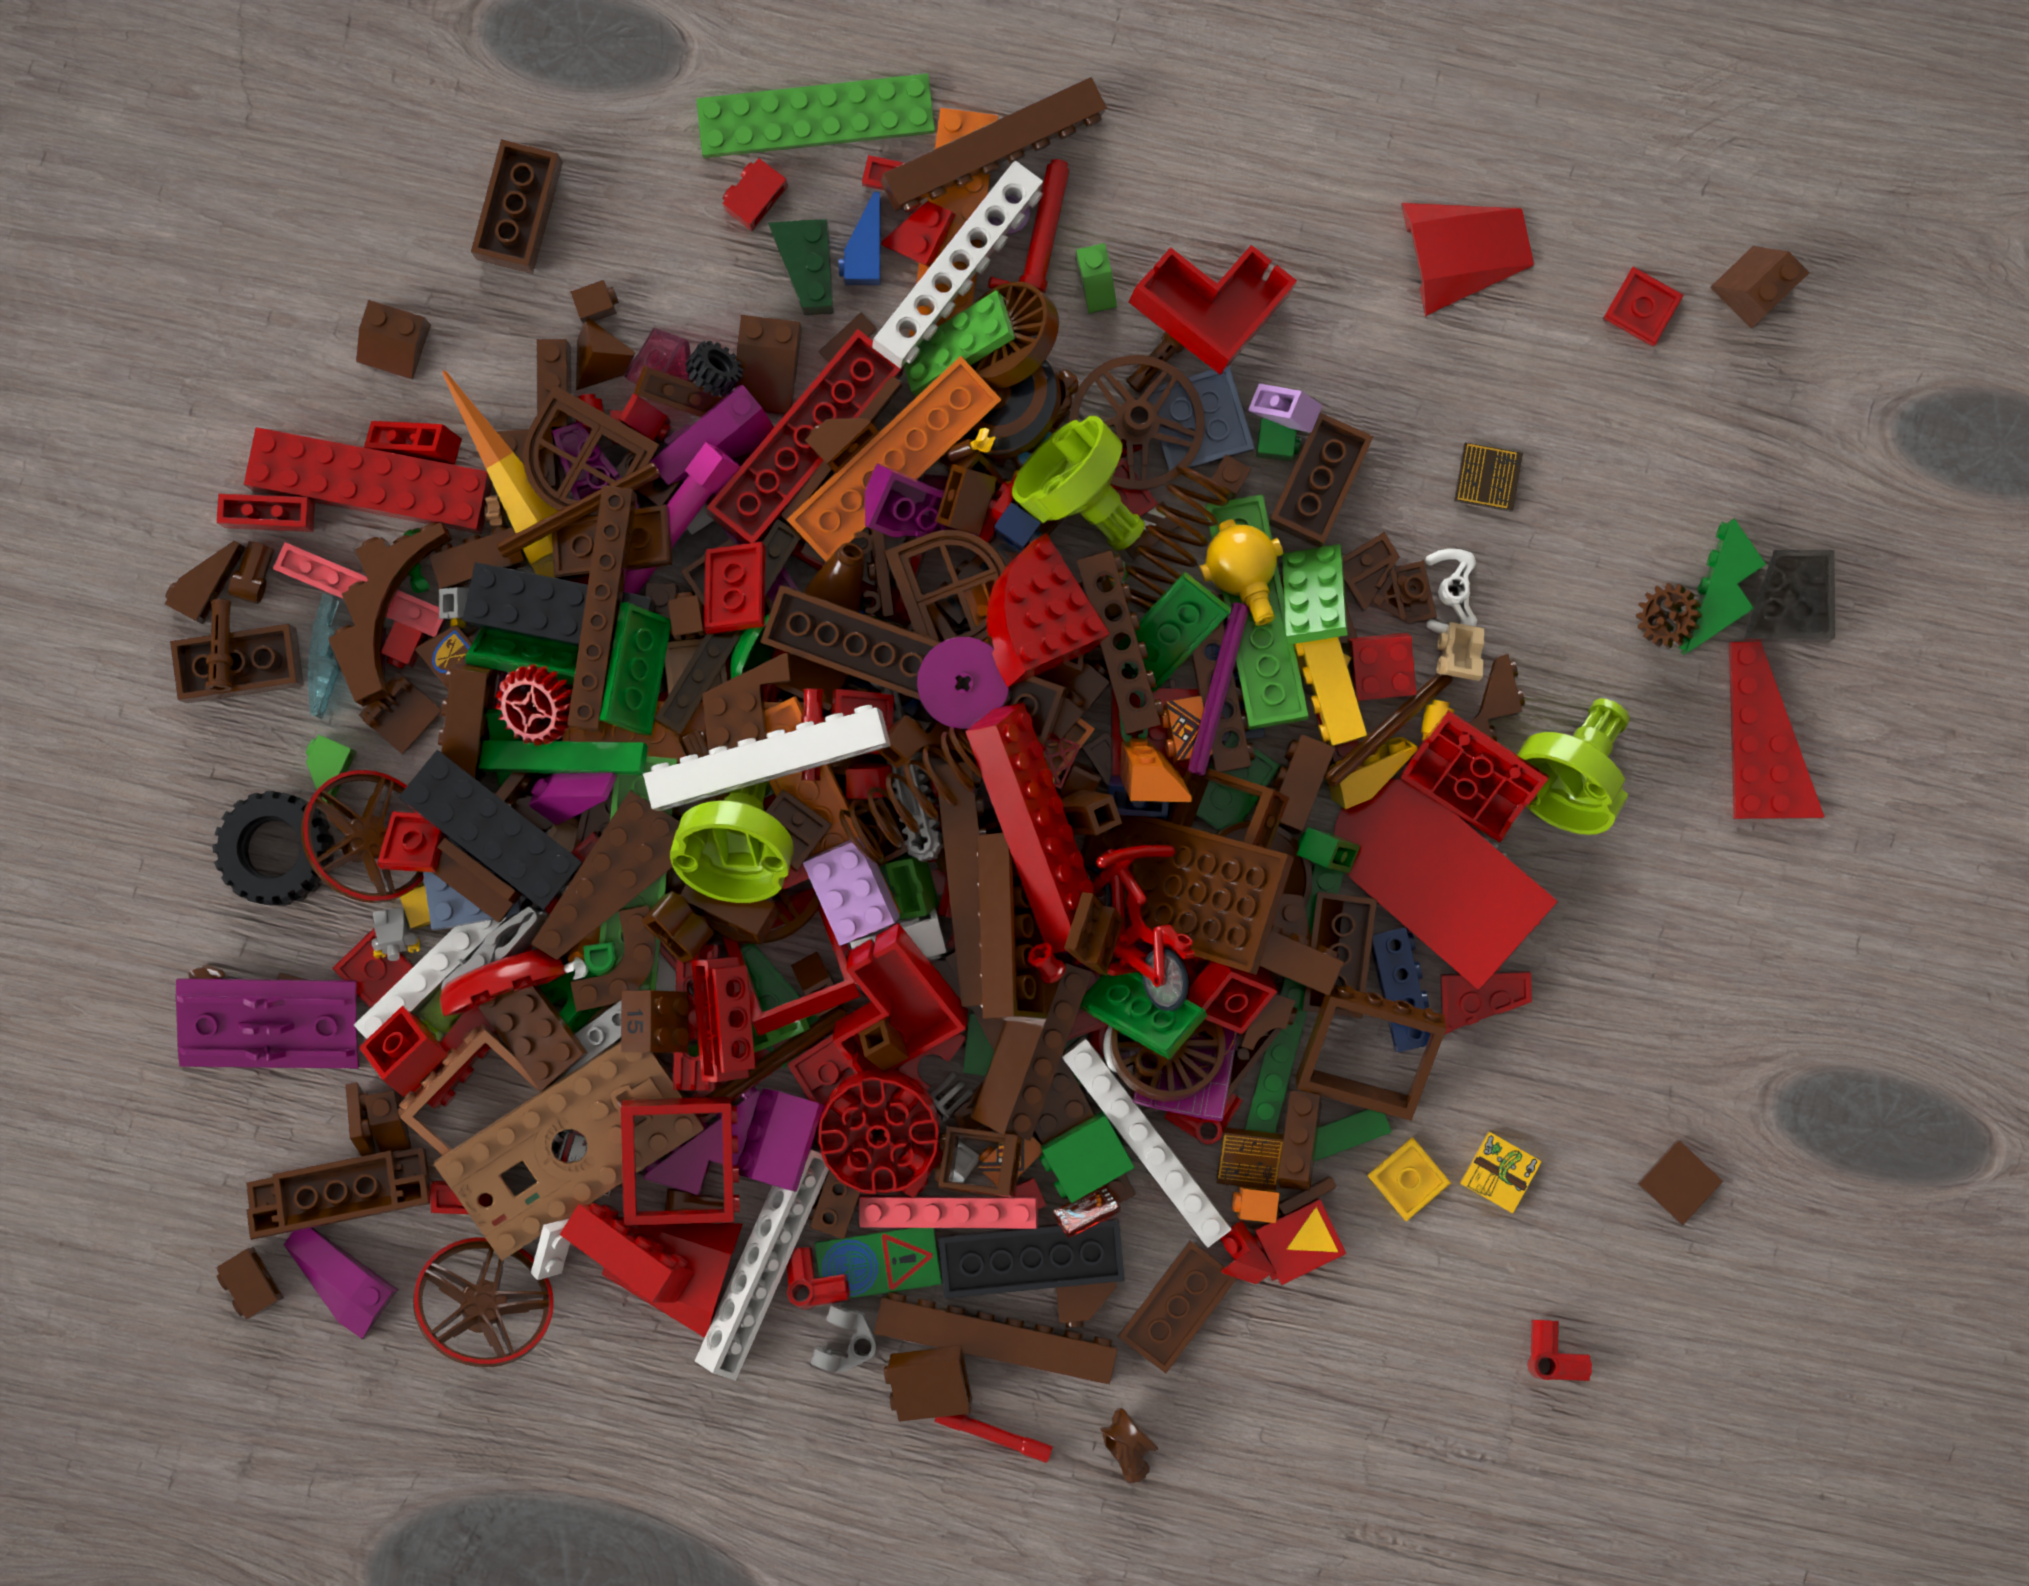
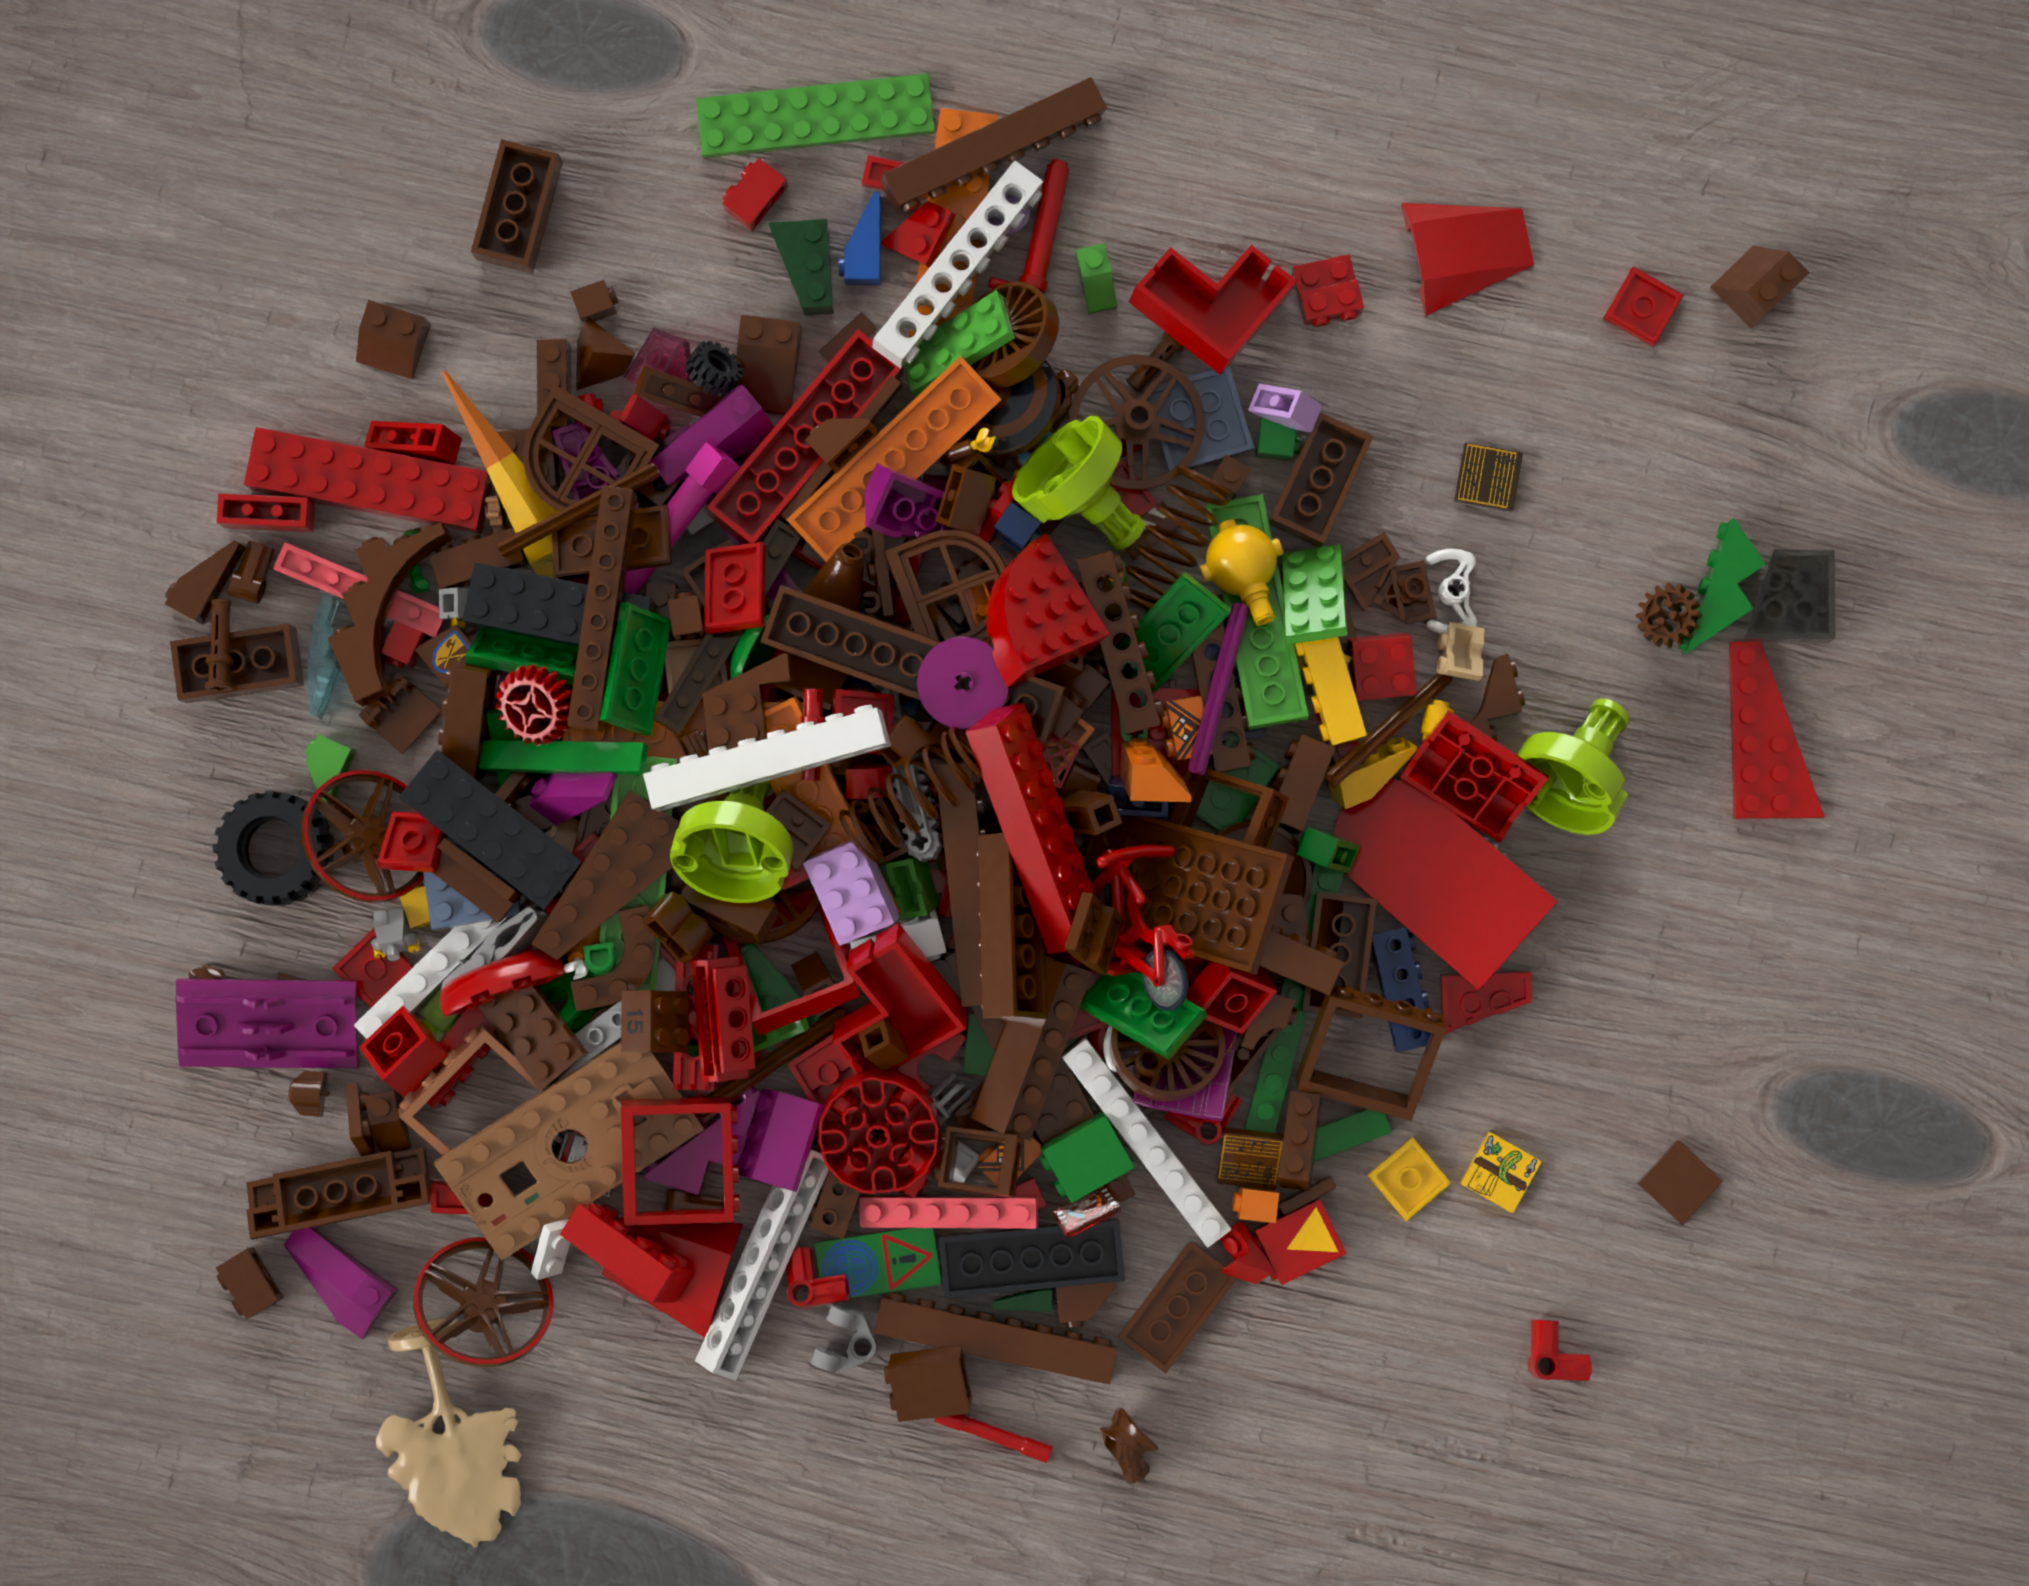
(309, 1092): none -> reddish brown piece
(455, 1474): none -> tan plant
(1031, 1300): none -> dark green slope
(1049, 967): red bush -> none
(1328, 291): none -> red plate

